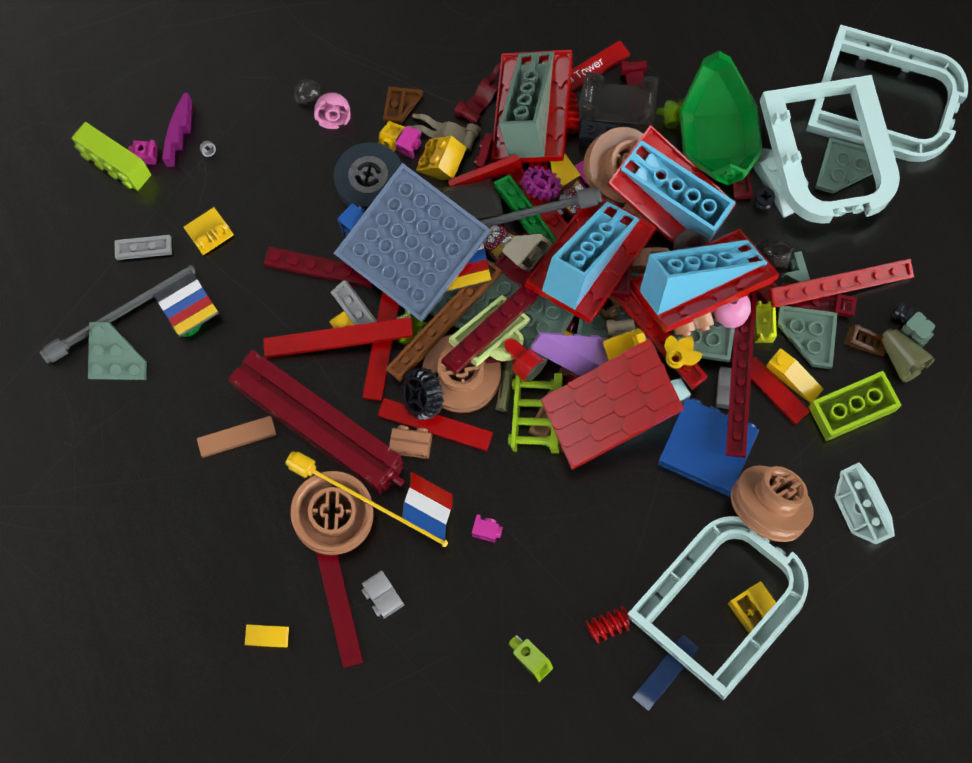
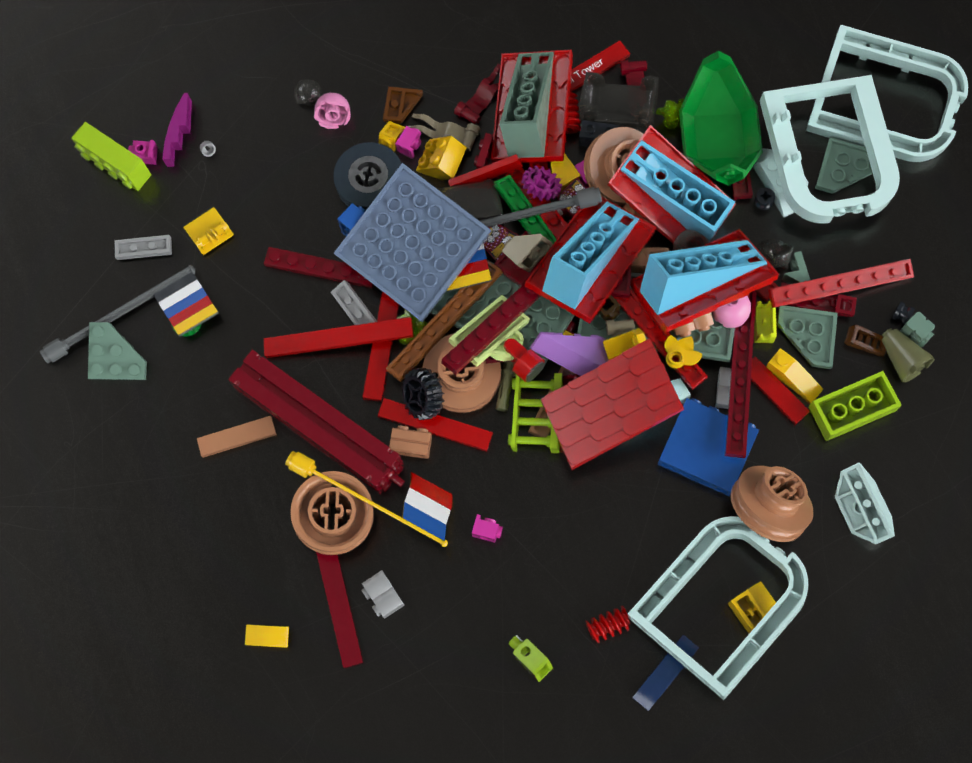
(341, 320): yellow plate -> none

